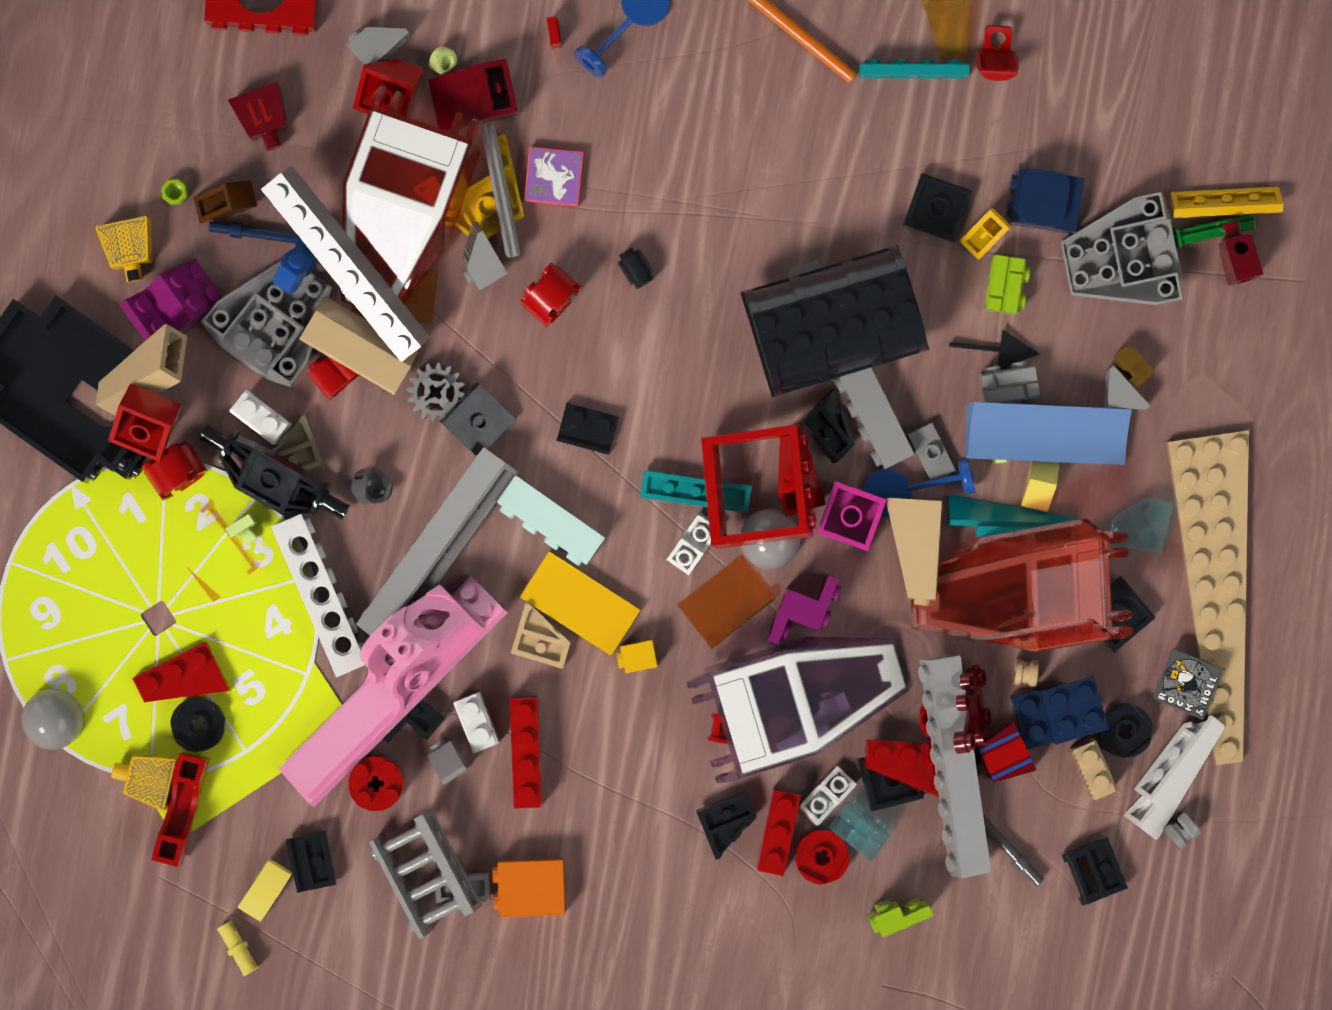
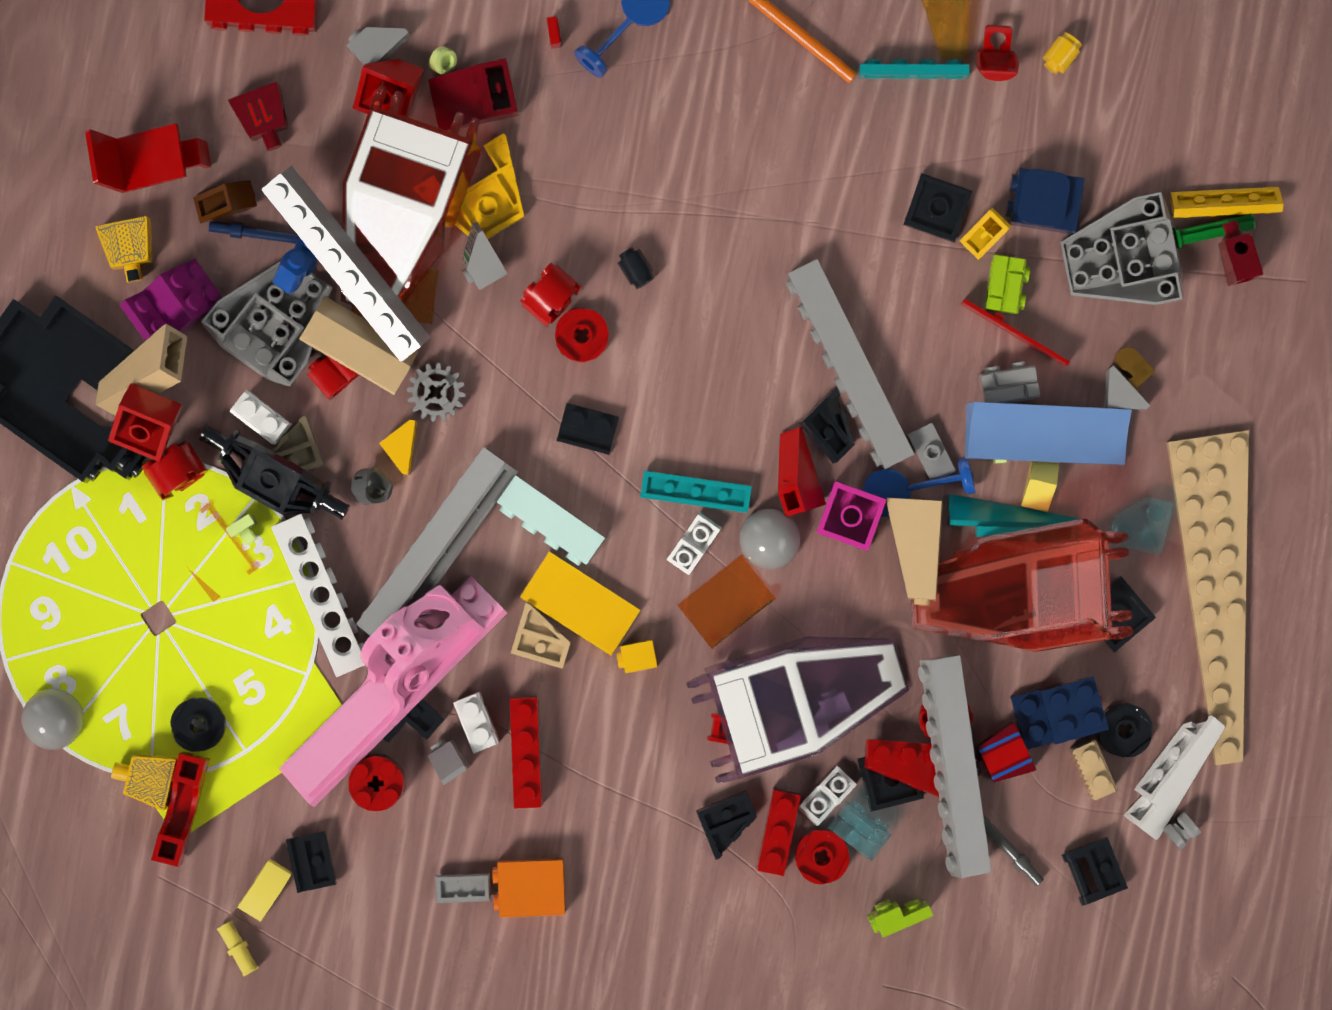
(143, 158): none -> red piece
(174, 191): lime tile -> none
(183, 676): red wing -> none
(401, 445): none -> yellow slope
(451, 873): light grey fence -> none
(477, 419): black plate -> none
(500, 190): light grey axle -> none
(553, 177): tile -> none
(566, 335): none -> red plate
(715, 496): red window -> none
(804, 610): magenta bracket -> none
(835, 321): black container -> none
(976, 714): dark red plant -> none
(997, 320): none -> red piece
(1010, 349): black piece -> none
(1025, 672): tan wheel -> none
(1062, 53): none -> yellow brick
(1188, 683): tile -> none

